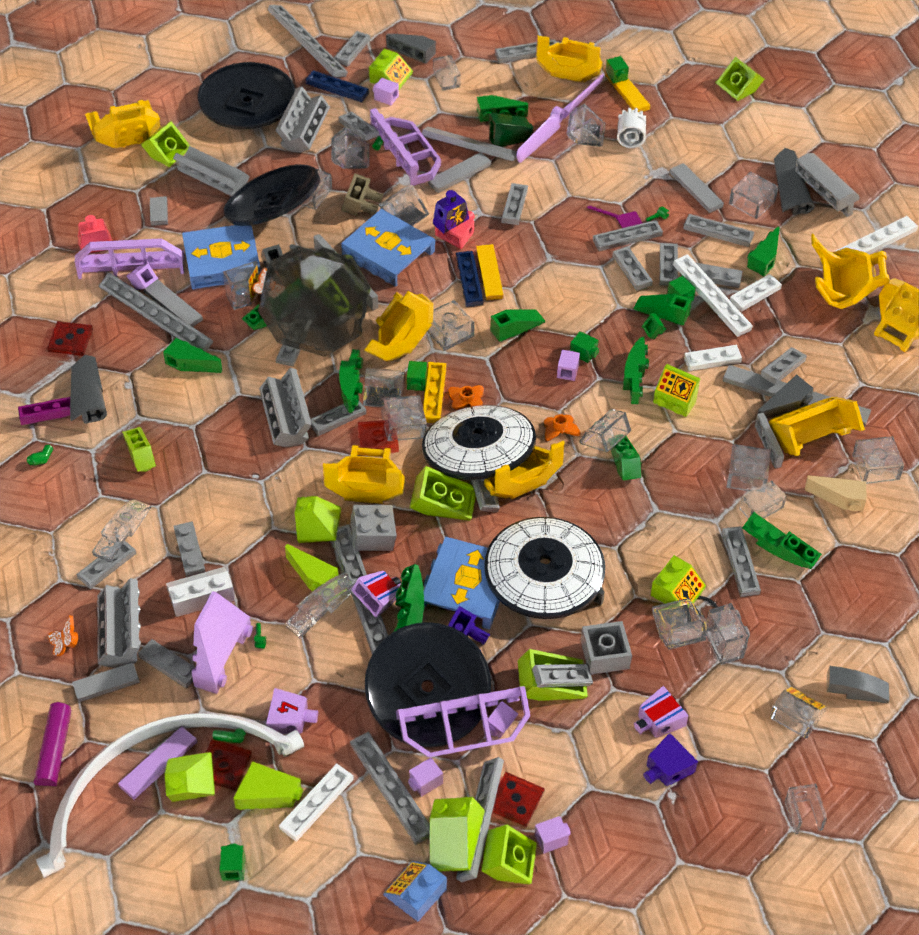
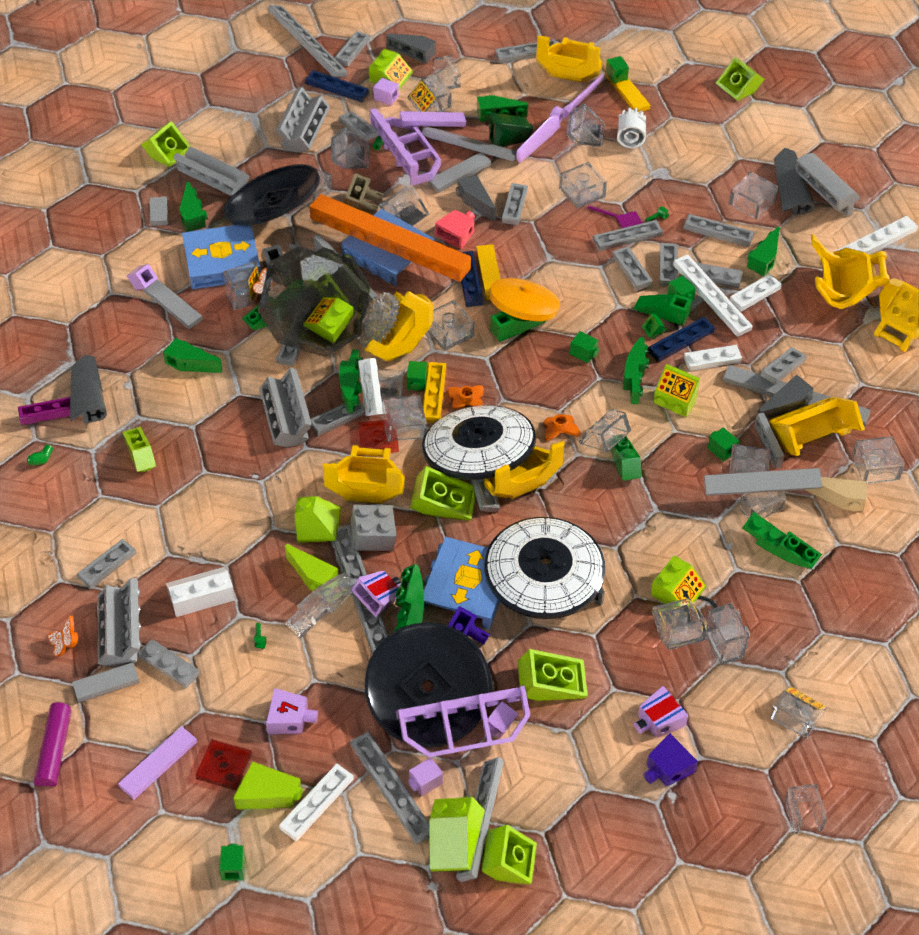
(55, 859): white panel -> none
(70, 338): clear red tile -> none
(92, 231): coral torso -> none
(115, 262): lavender plate -> none
(119, 527): clear slope -> none
(124, 124): yellow piece -> none
(154, 312): light grey tile -> none
(189, 549): light grey plate -> none
(189, 777): lime slope -> none
(191, 210): none -> green slope
(215, 636): lavender wedge -> none
(227, 90): black dish -> none
(231, 737): green arm -> none
(330, 318): none -> lime slope
(370, 387): none -> white plate
(379, 318): none -> clear gear
(390, 237): none -> orange brick
(417, 889): medium blue slope -> none
(430, 95): none -> clear slope
(446, 119): none -> lavender tile
(450, 212): dark purple torso -> none
(475, 196): none -> dark grey slope
(517, 799): clear red tile -> none
(524, 299): none -> light orange dish
(552, 834): lavender brick -> none
(562, 675): light grey tile -> none
(568, 365): lavender brick -> none
(582, 185): none -> clear brick
(606, 647): light grey brick -> none
(680, 339): none -> dark blue tile
(696, 188): light grey tile -> none
(721, 443): none -> green brick
(741, 561): light grey tile -> none
(762, 481): none -> light grey tile
(857, 685): dark grey slope -> none

